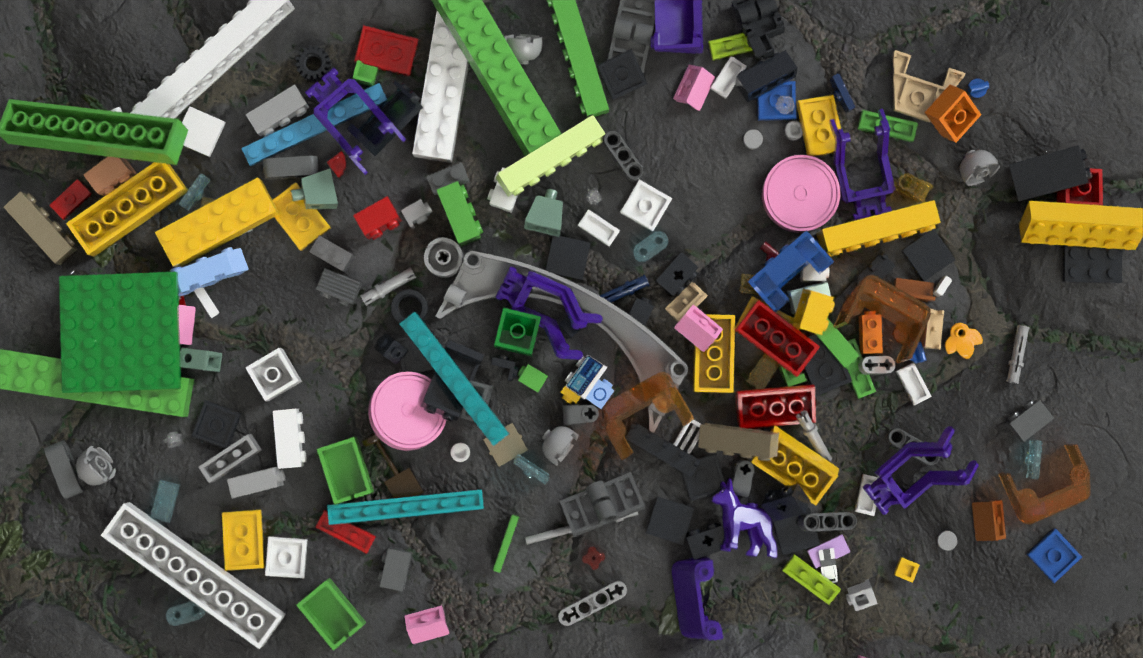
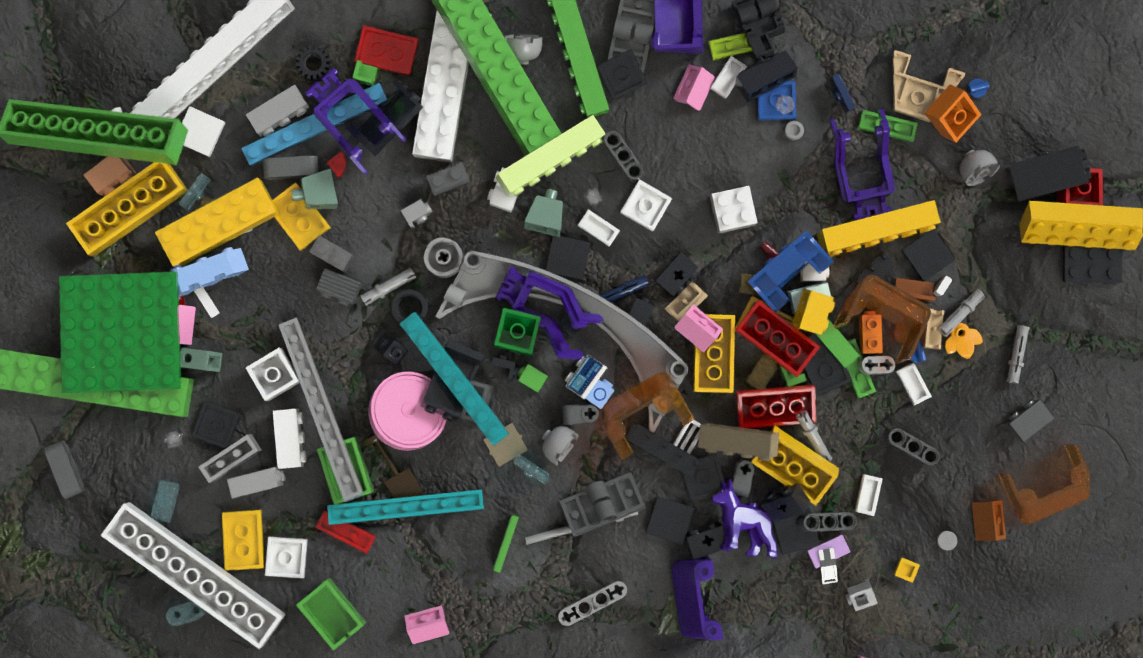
(40, 227): dark tan brick -> none
(70, 199): red plate -> none
(94, 466): light grey cylinder -> none
(321, 410): none -> light grey plate
(378, 218): red brick -> none
(395, 569): dark grey brick -> none
(460, 213): bright green piece -> none
(460, 452): white tile -> none
(569, 395): yellow plate -> none
(598, 558): clear red plate -> none
(651, 246): clear light blue plate -> none
(733, 209): none -> white brick
(752, 139): light grey tile -> none
(801, 193): bright pink brick -> none
(811, 579): lime tile -> none
(815, 125): yellow tile -> none
(885, 490): dark purple piece -> none
(916, 189): clear yellow piece -> none
(967, 306): none -> light grey pin
(1033, 459): clear light blue plate -> none
(1054, 555): blue tile -> none

